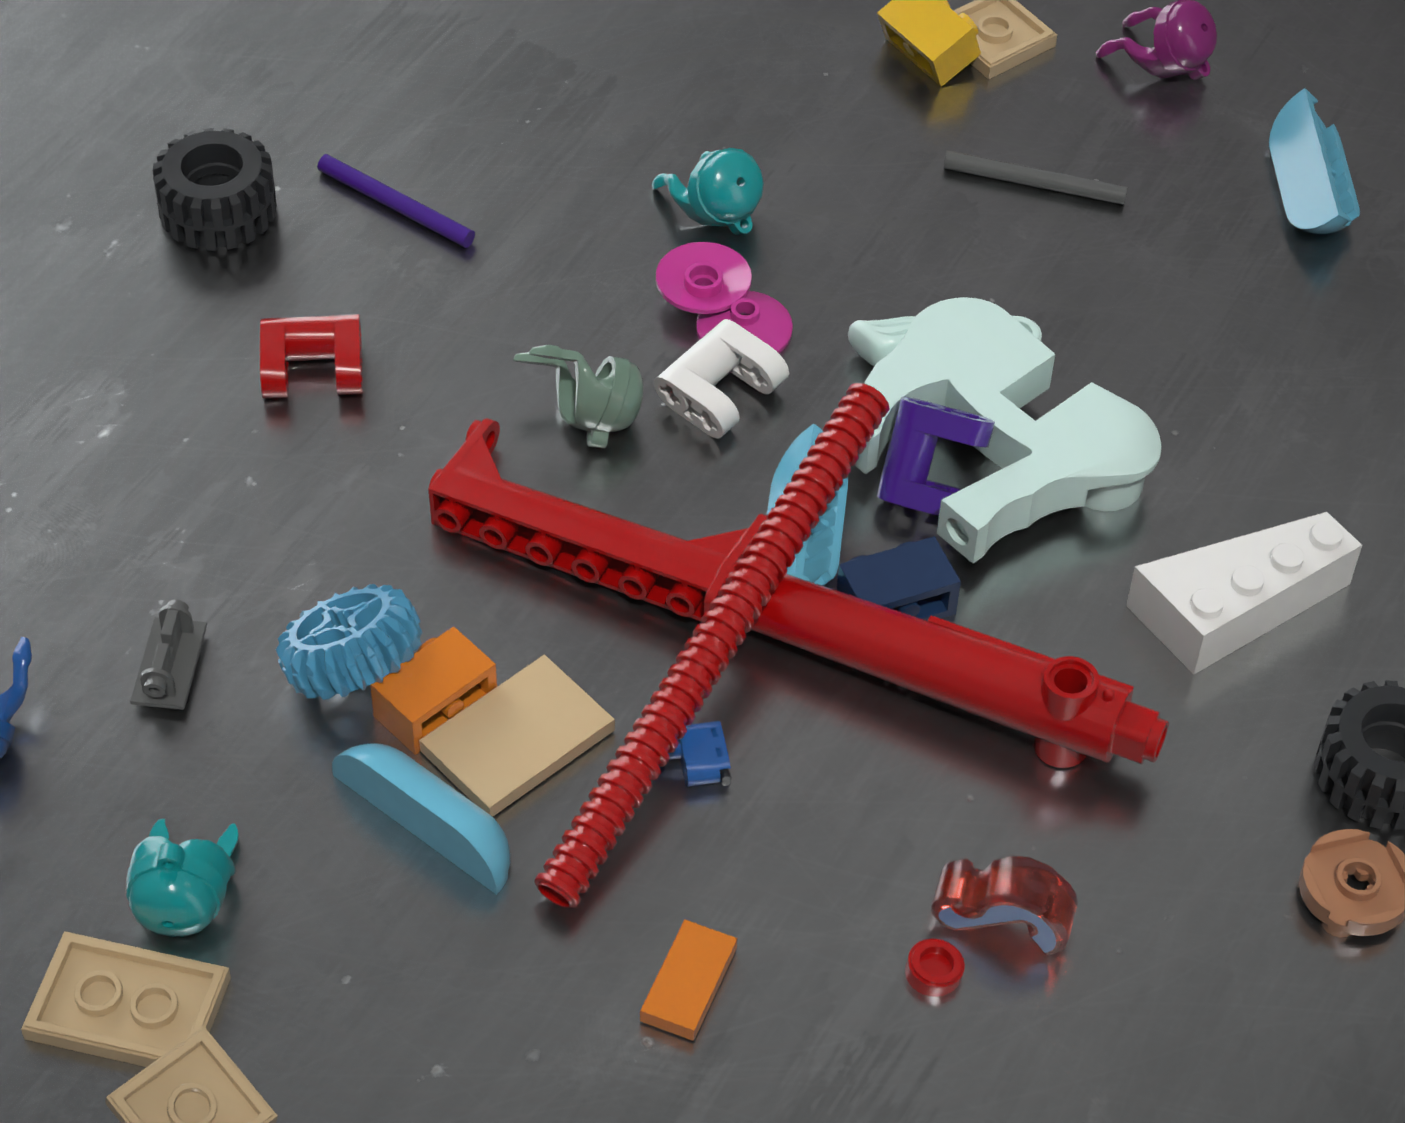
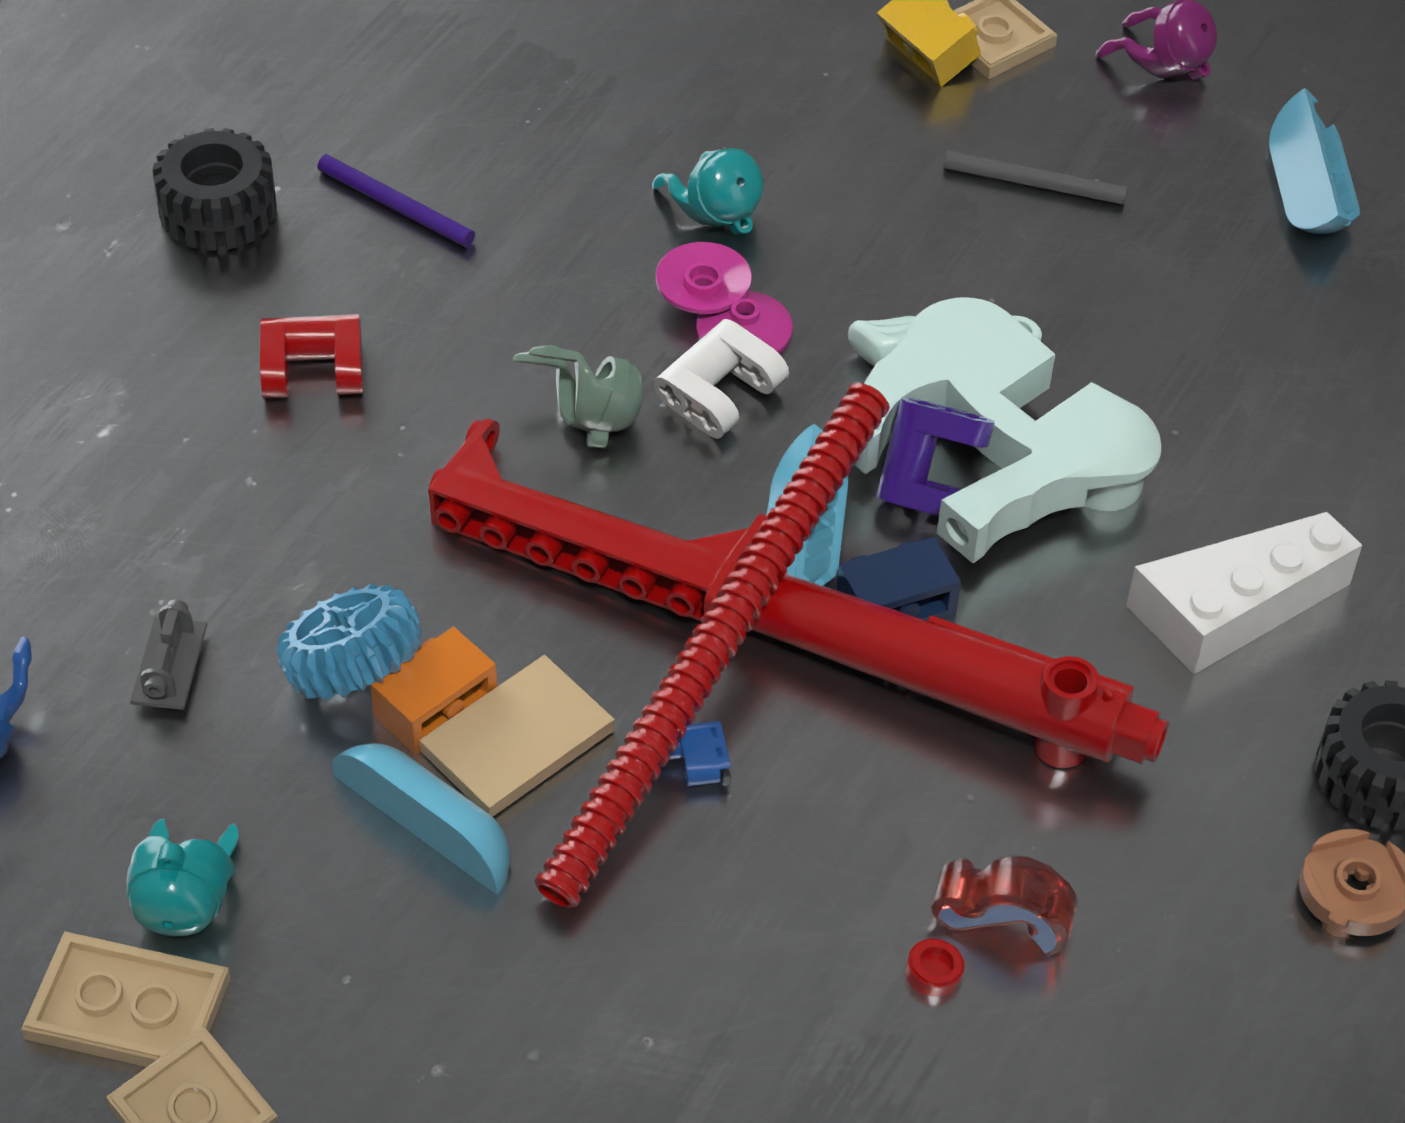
(688, 980): orange tile -> none

